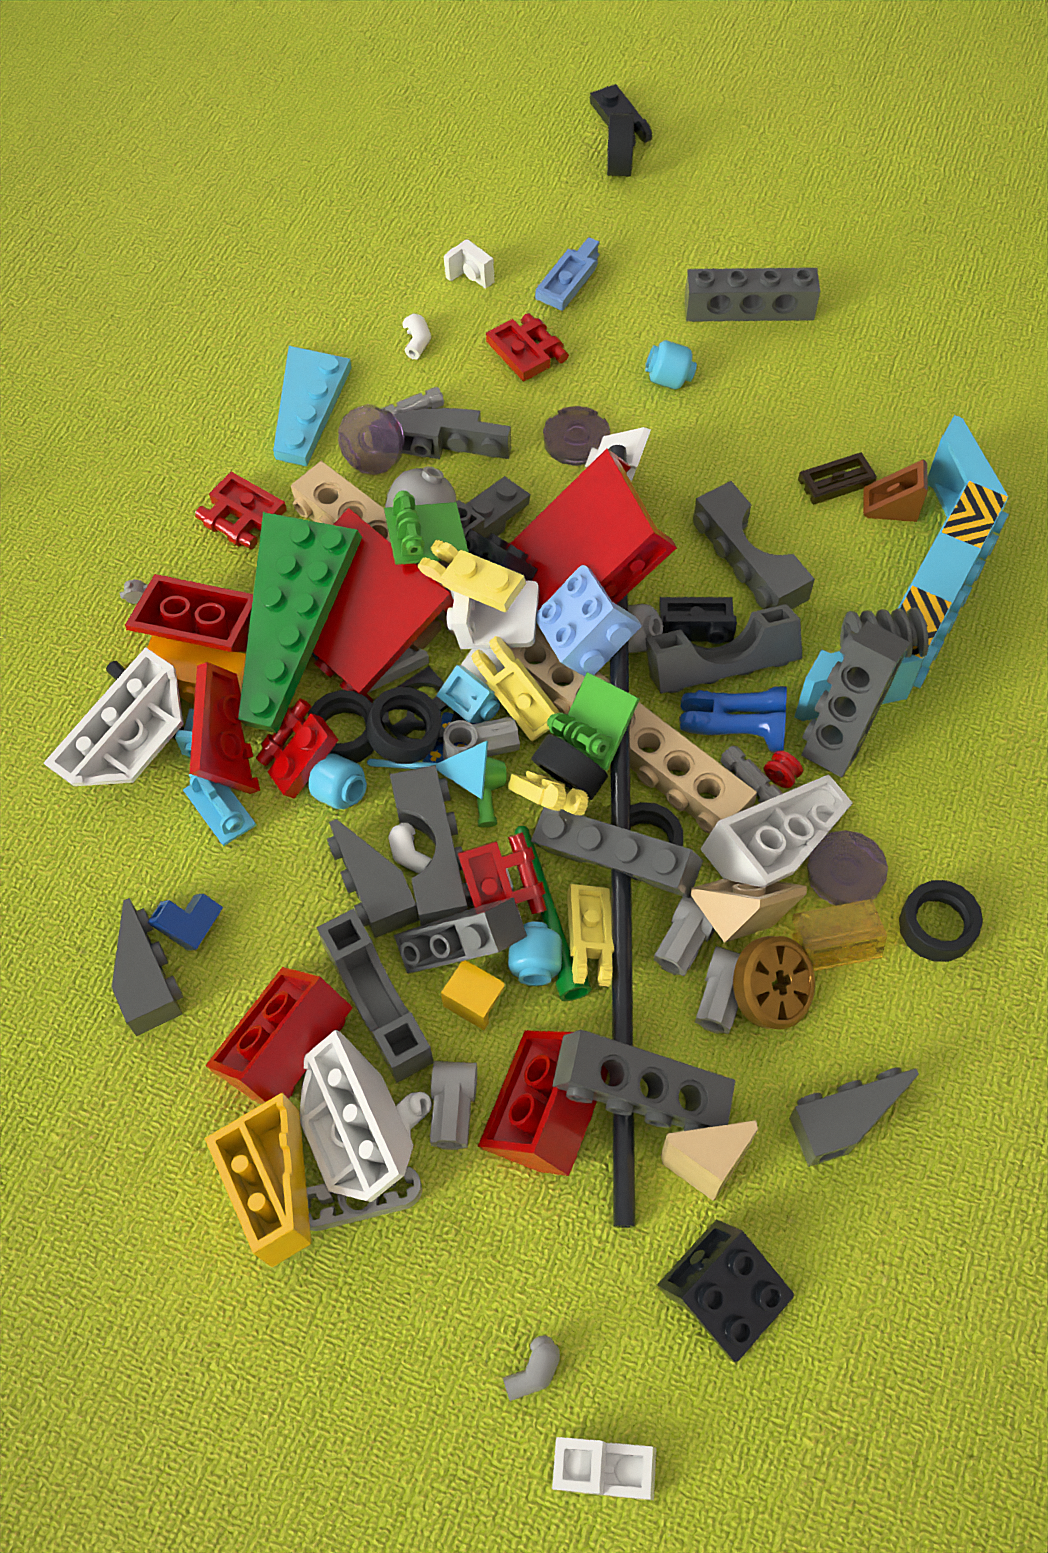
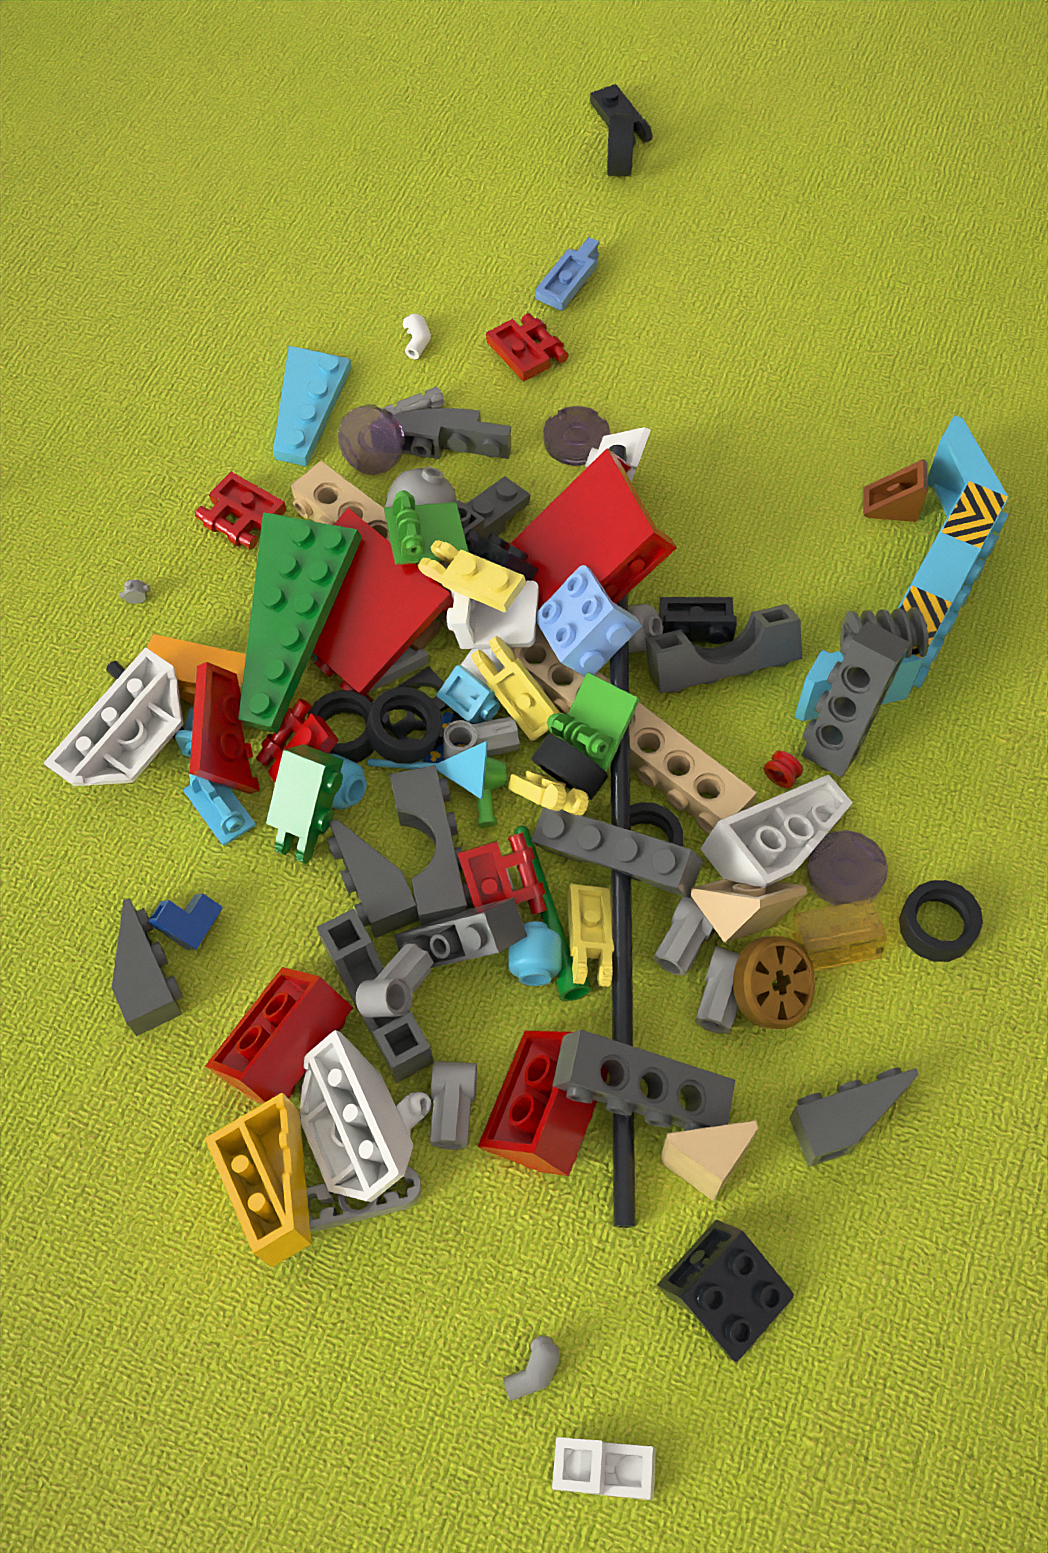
(193, 614): red slope -> none
(304, 798): none -> hinge
(393, 988): none -> light grey piece
(403, 848): white arm -> none
(470, 260): white bracket -> none
(472, 993): yellow panel -> none
(670, 364): medium azure head -> none
(708, 714): blue piece -> none
(749, 773): light grey axle -> none
(751, 294): dark grey brick -> none
(771, 577): dark grey arch -> none
(840, 482): dark brown tile -> none

